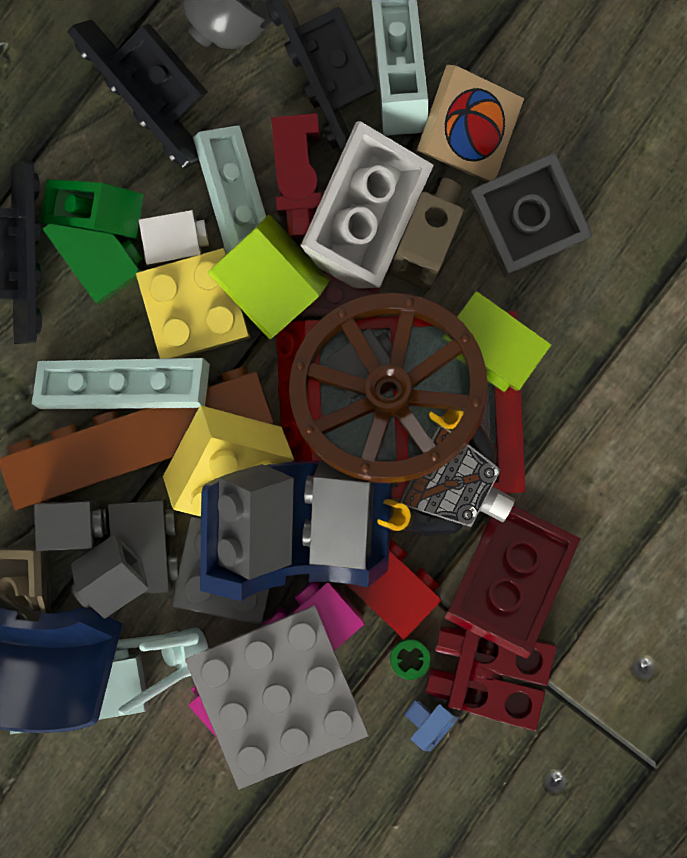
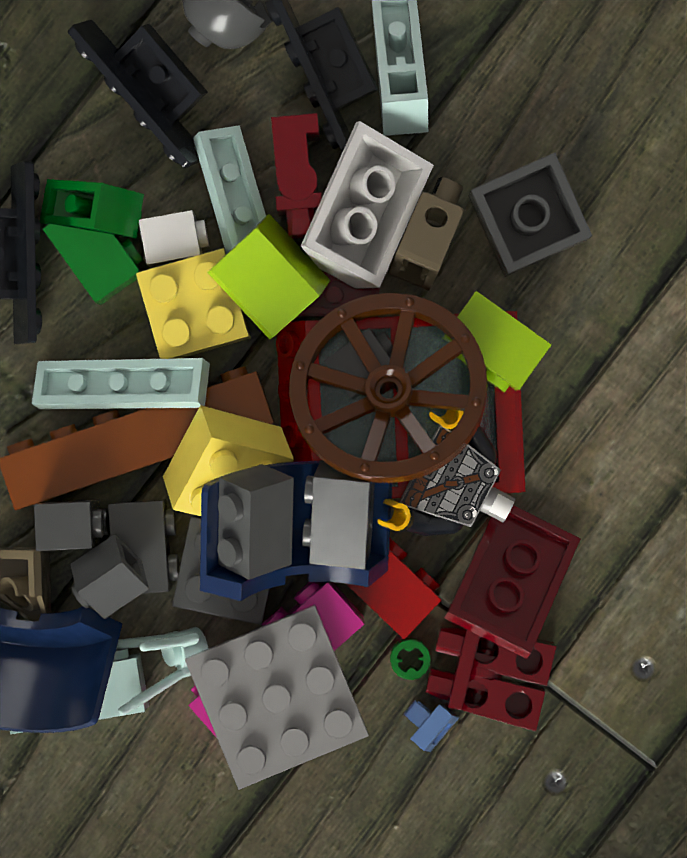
(470, 123): tile -> none

